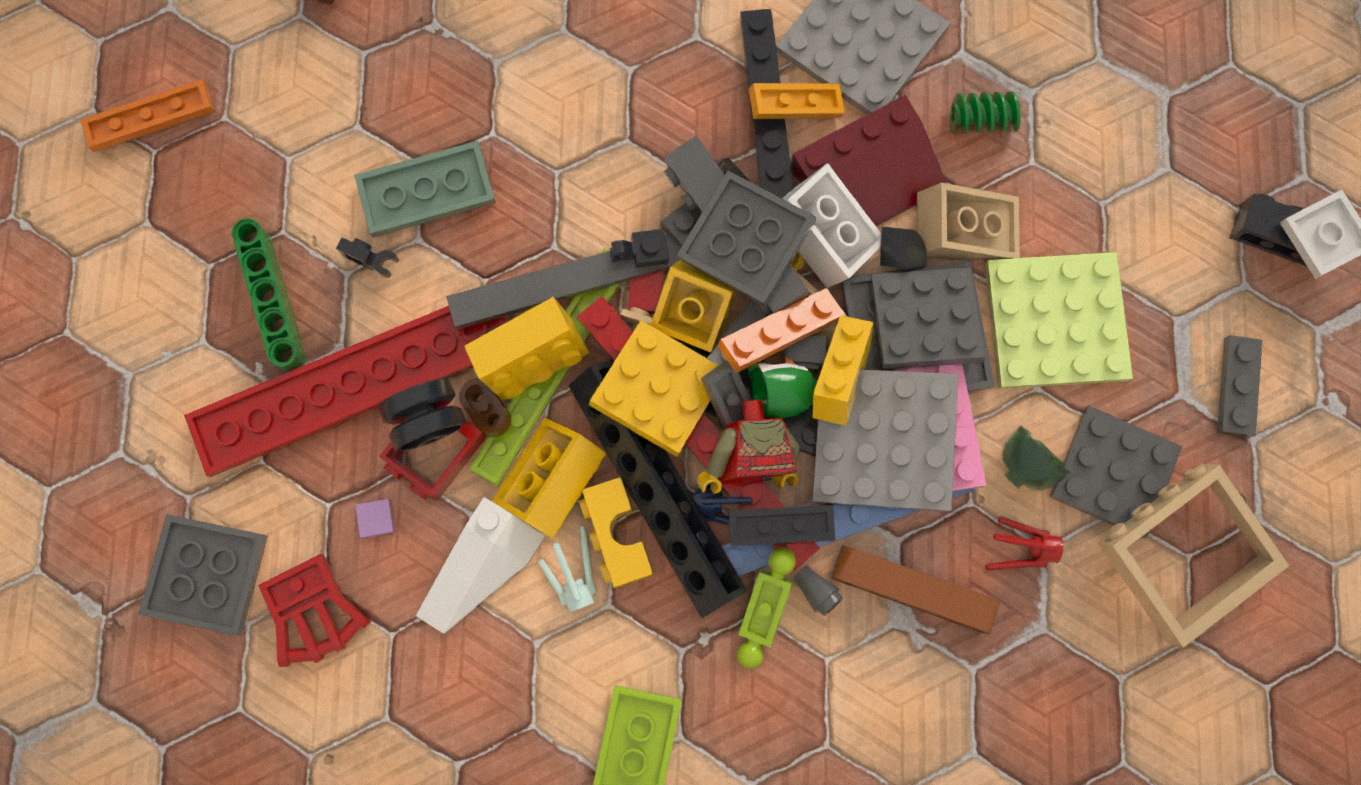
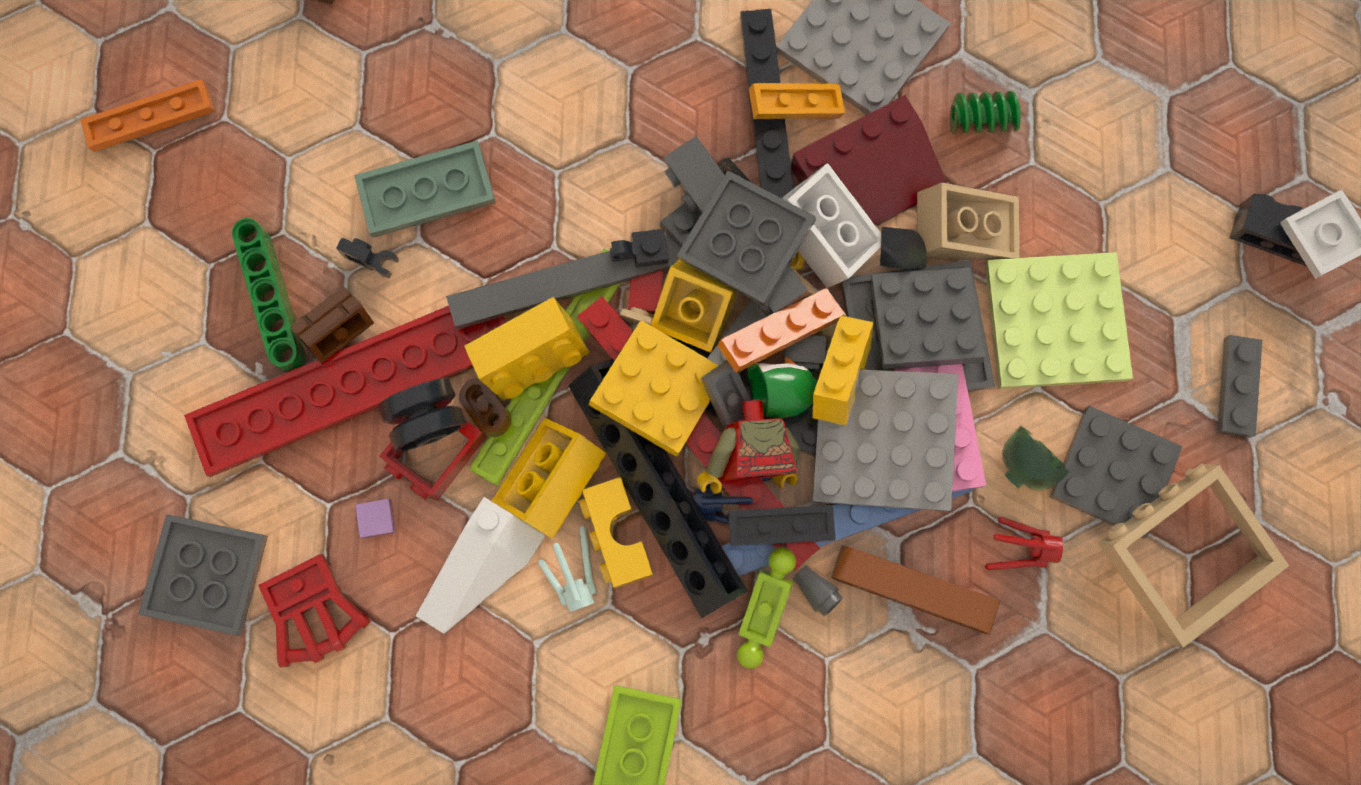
(332, 324): none -> reddish brown brick

